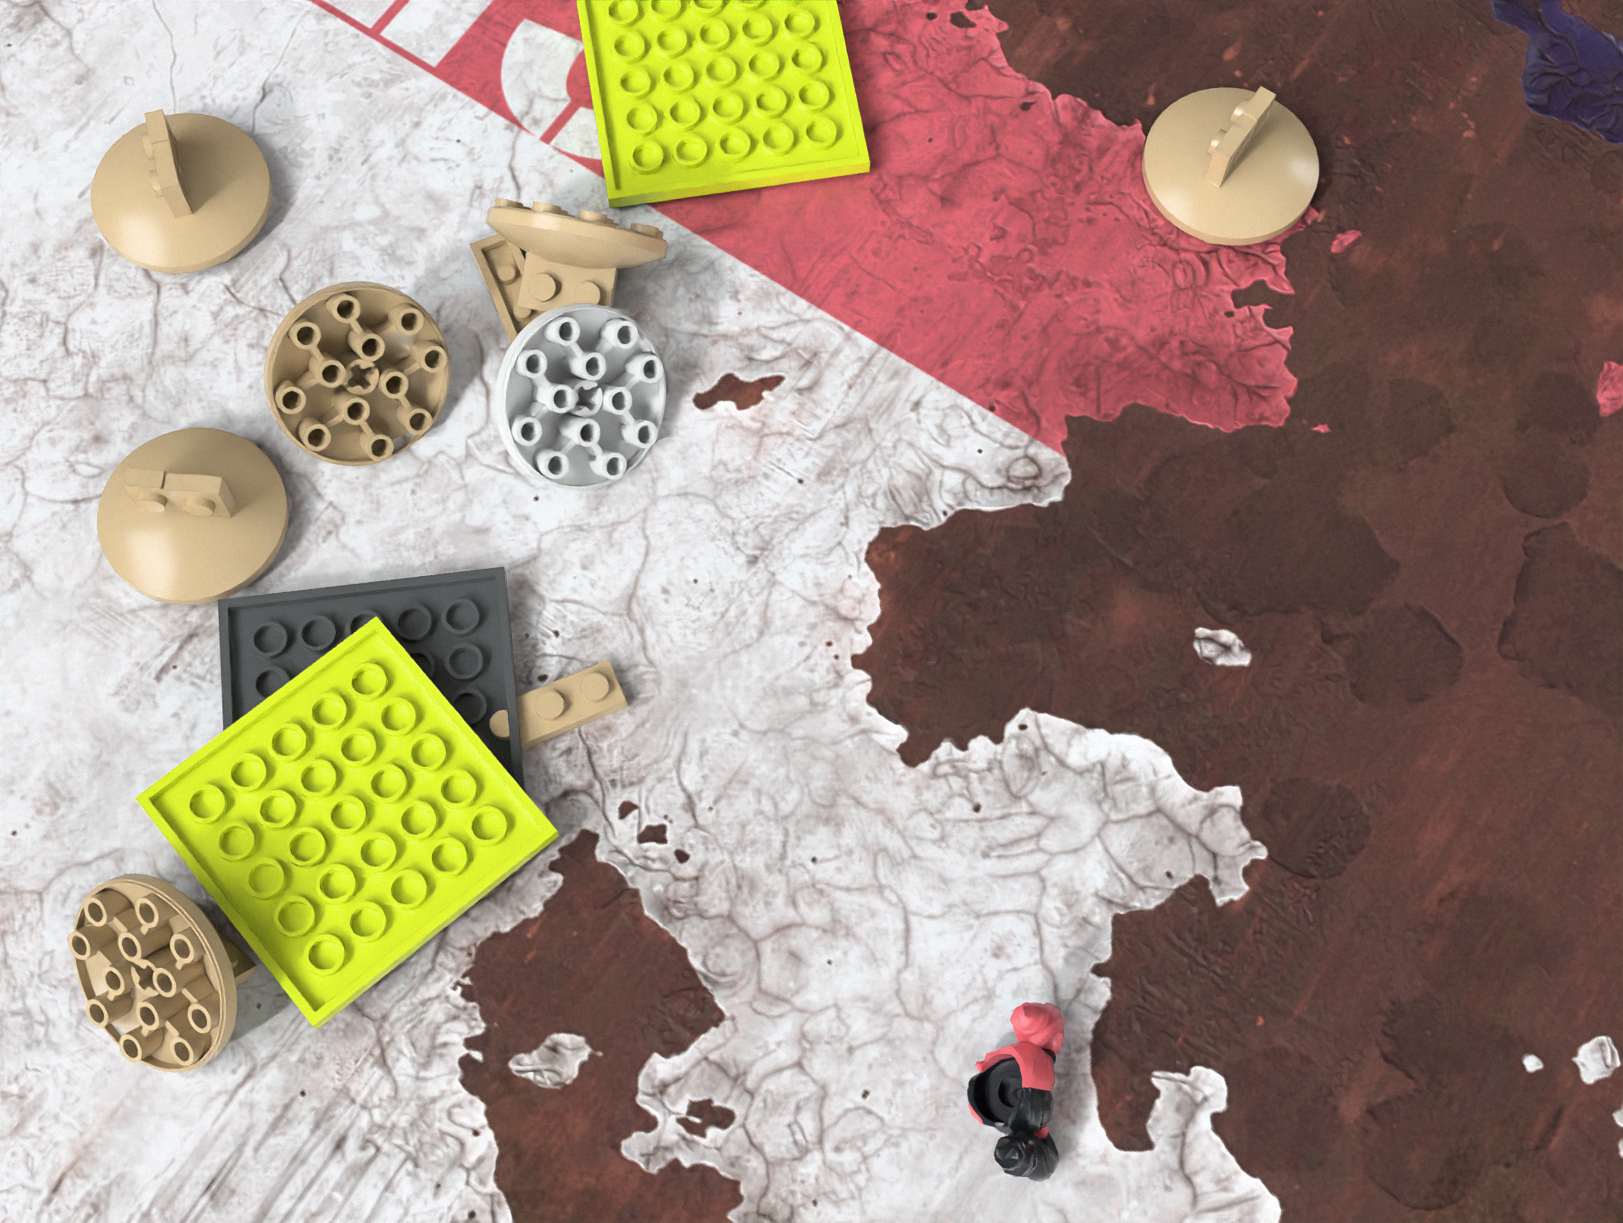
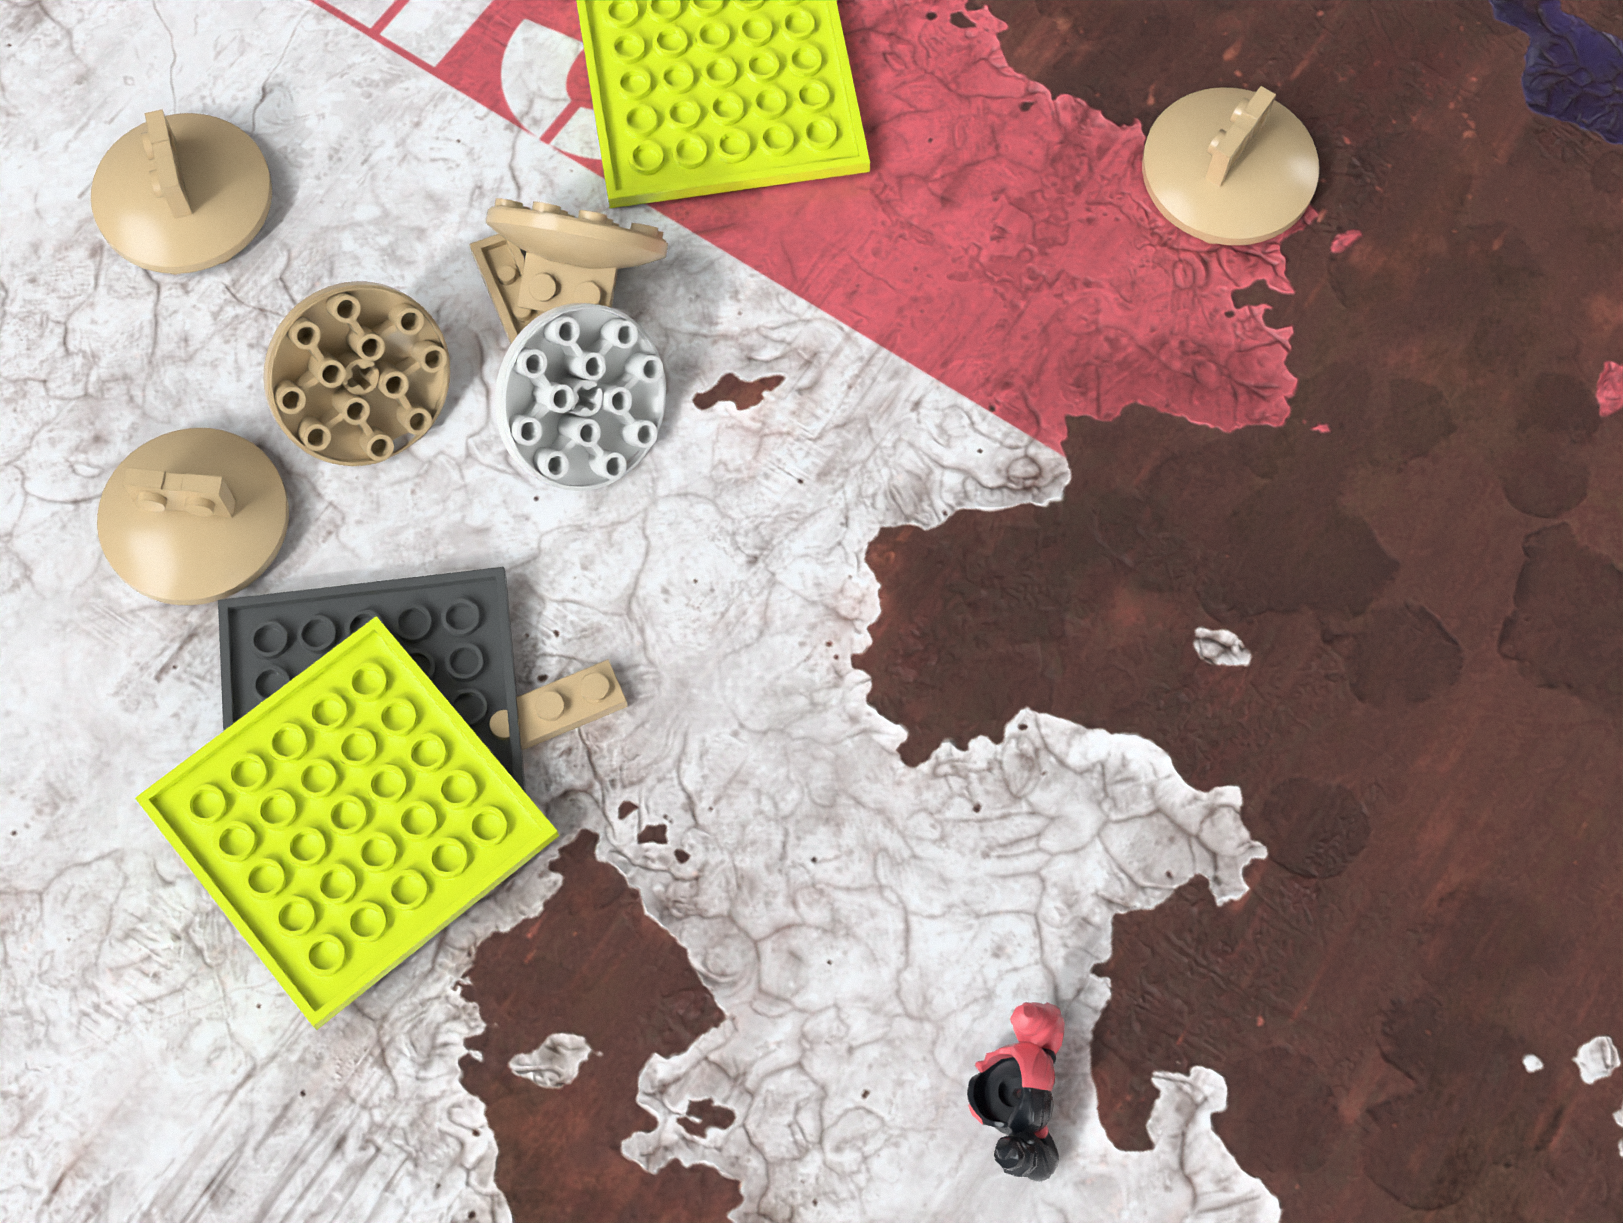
(157, 972): tan bracket -> none

